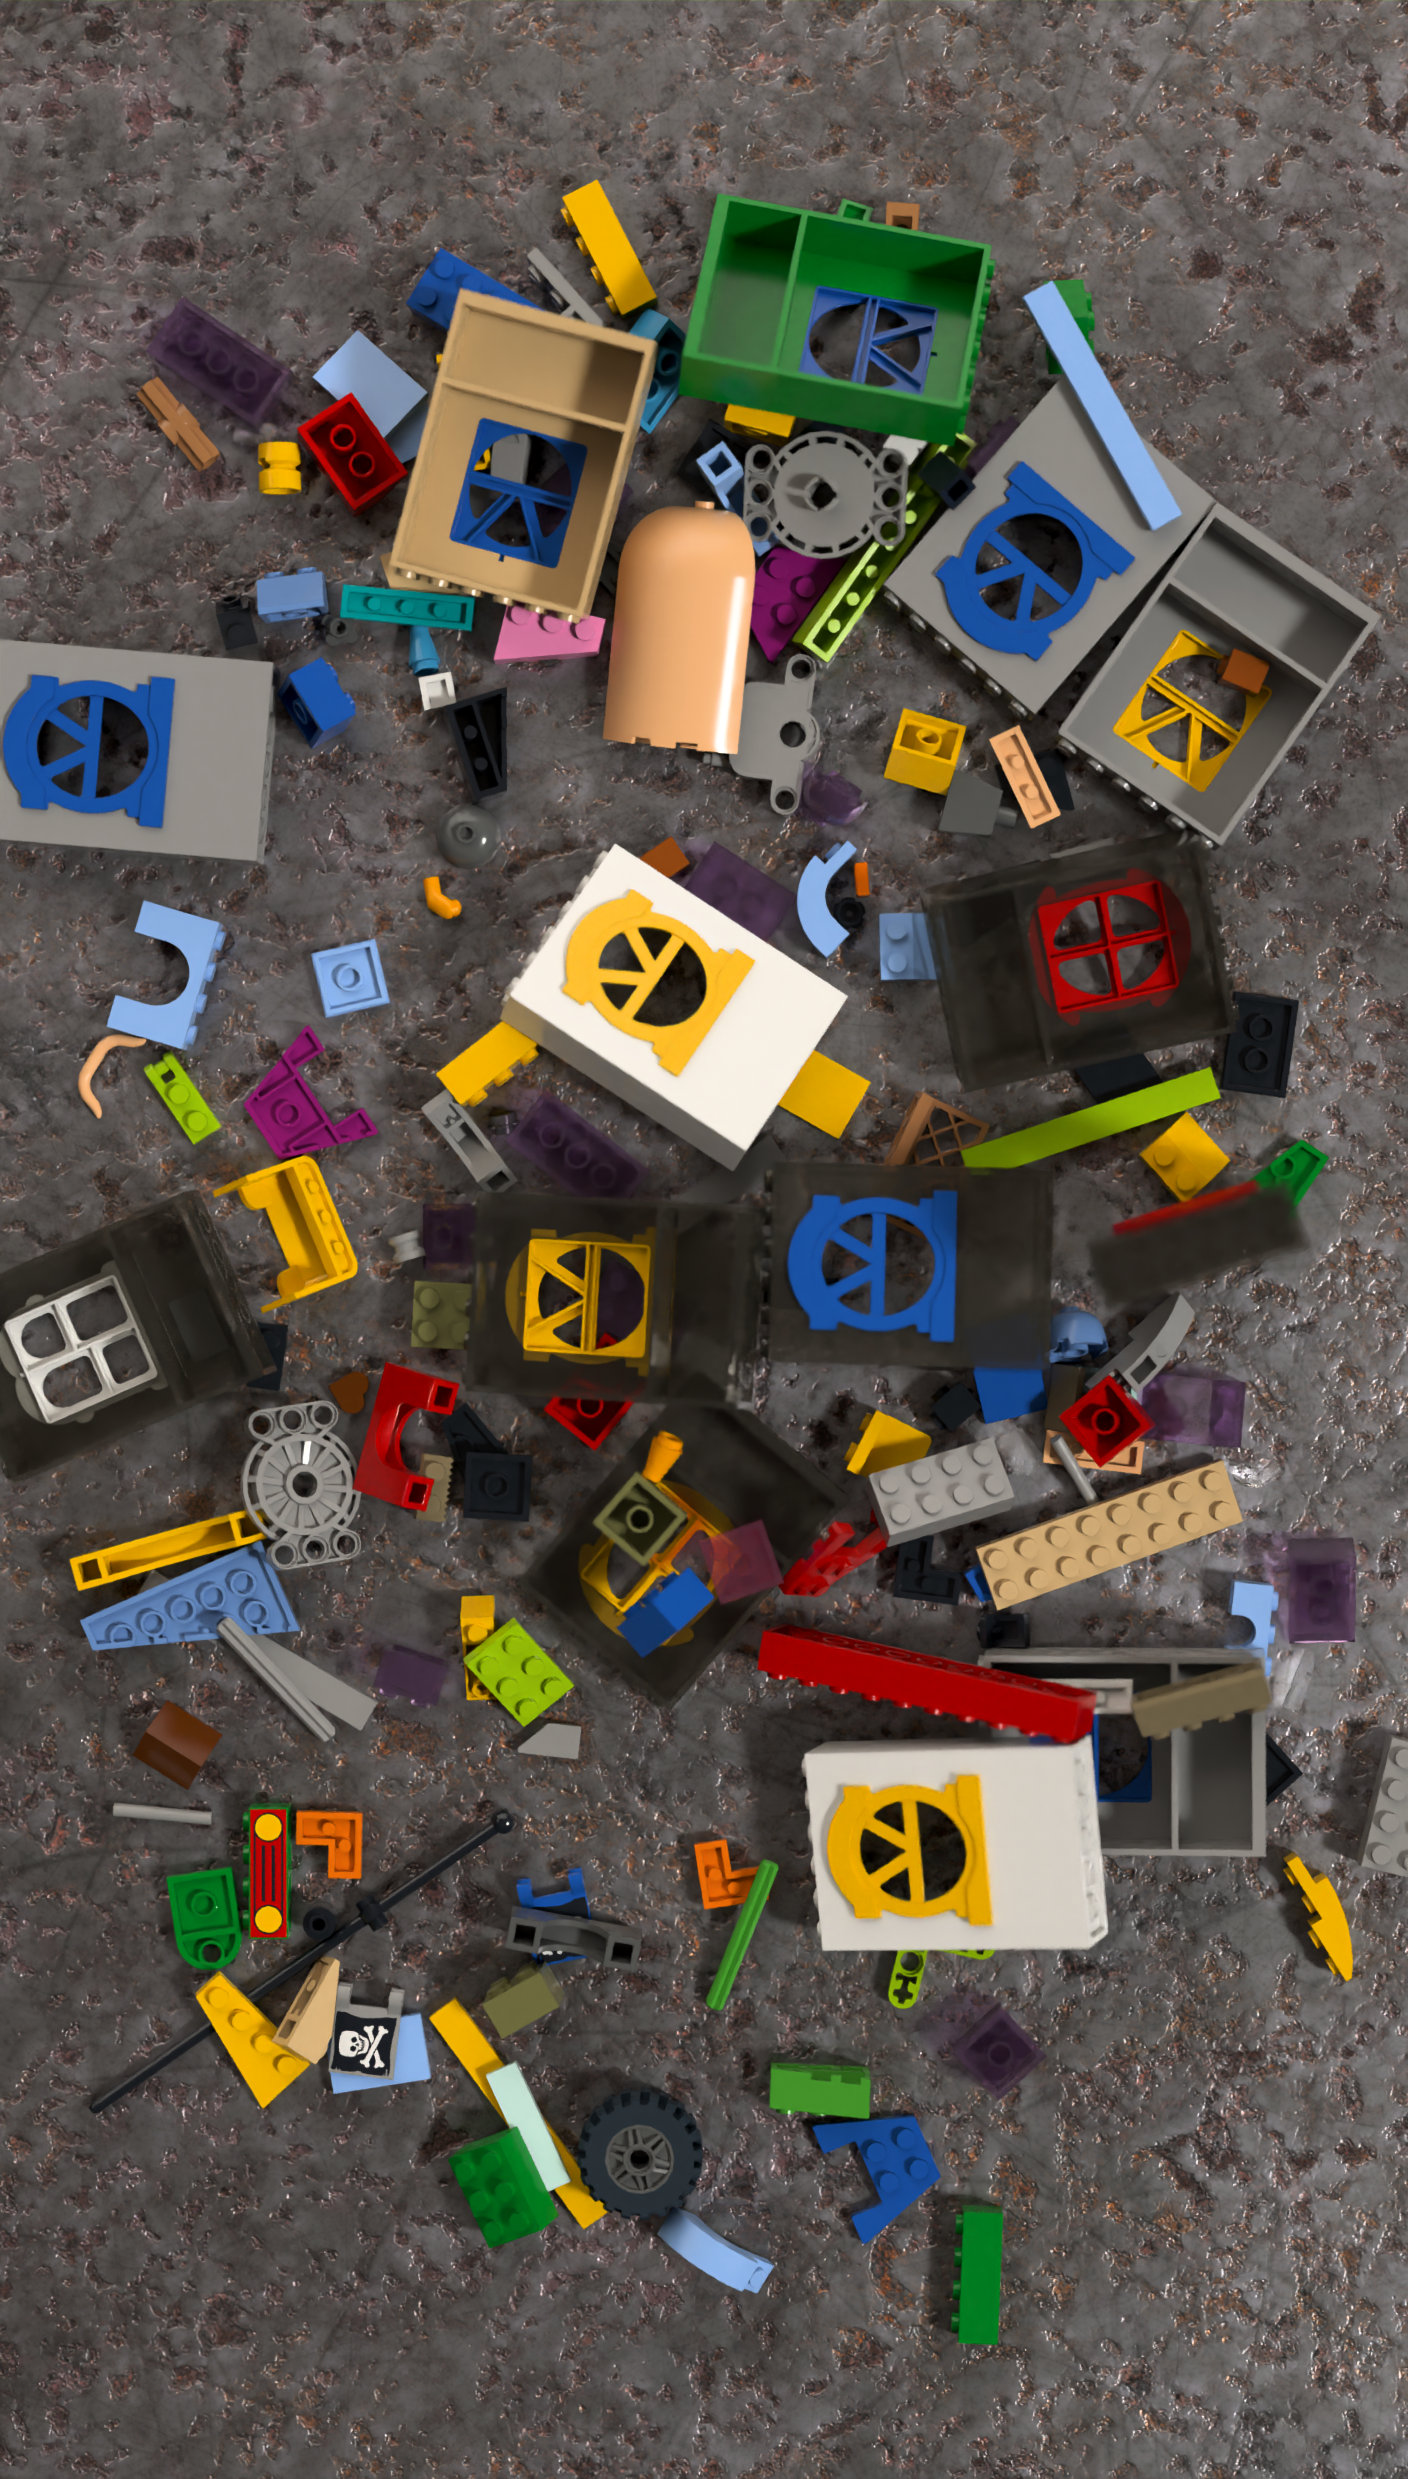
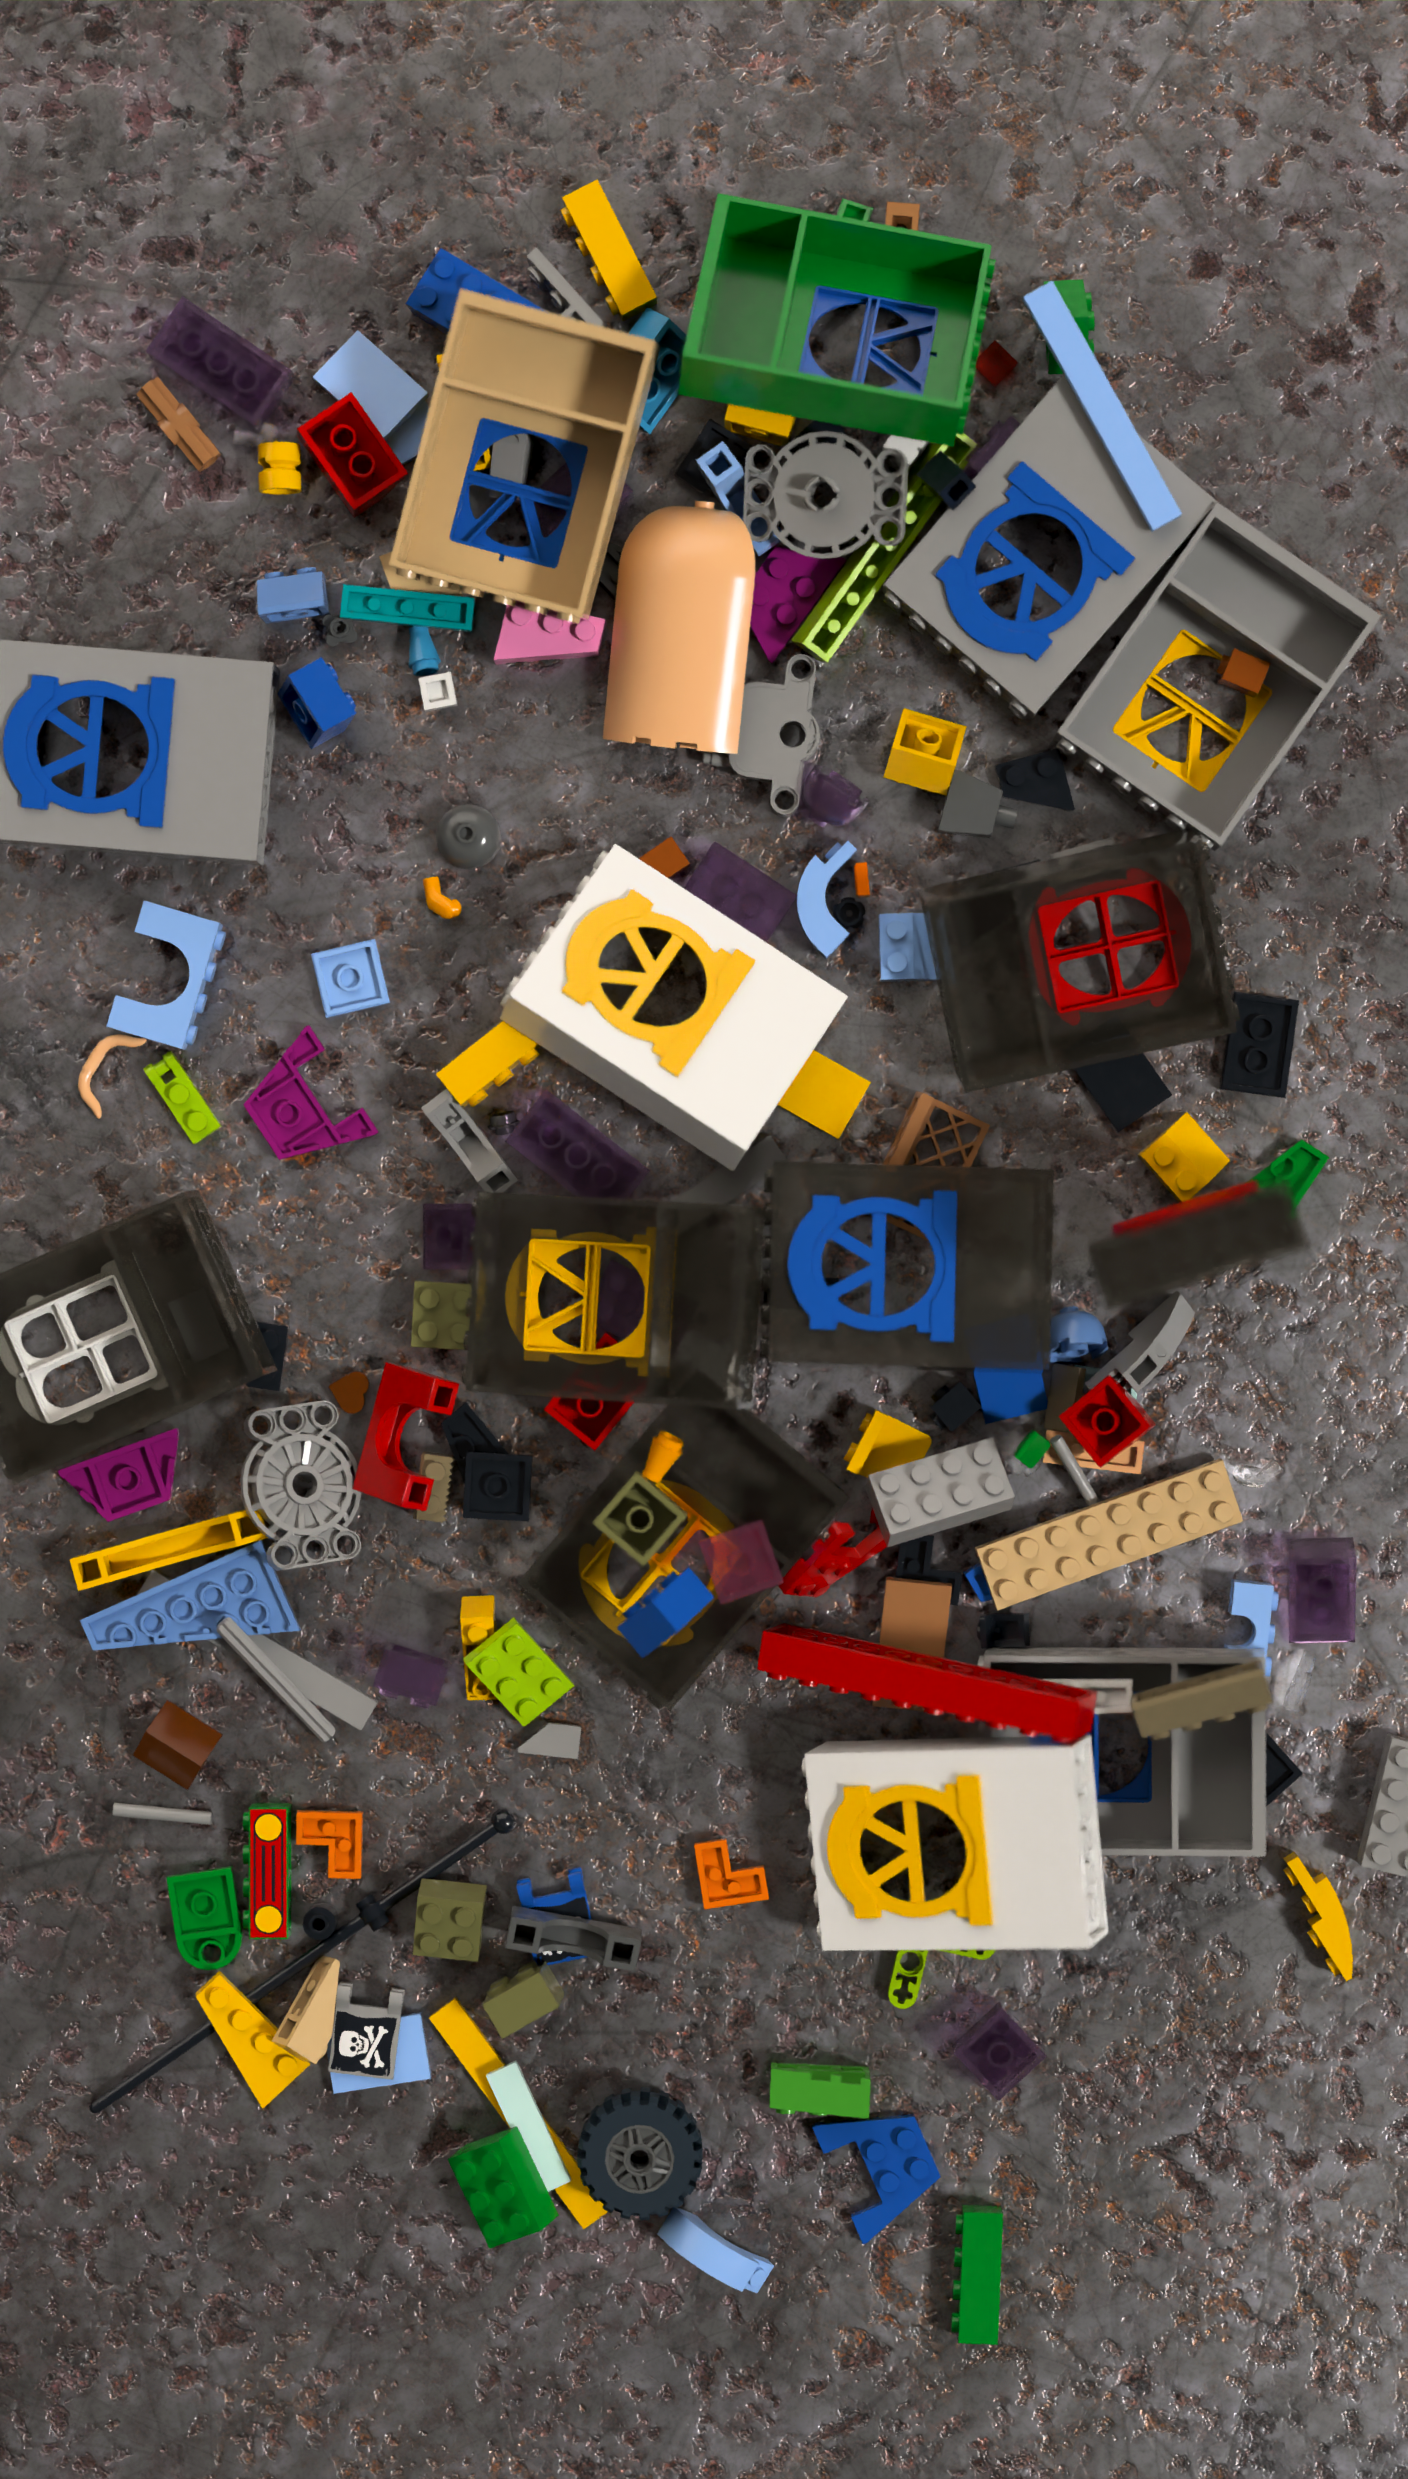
(128, 1476): none -> magenta wing
(236, 621): black bracket -> none
(303, 1224): yellow windscreen -> none
(406, 1247): light grey wheel -> none
(449, 1920): none -> olive brick
(479, 743): black wedge -> none
(742, 1934): bright green axle -> none
(914, 1620): none -> medium nougat tile
(995, 364): none -> clear red tile
(1025, 777): light nougat plate -> none
(1031, 1449): none -> green slope
(1094, 1122): lime tile -> none
(1195, 1410): clear purple slope -> none

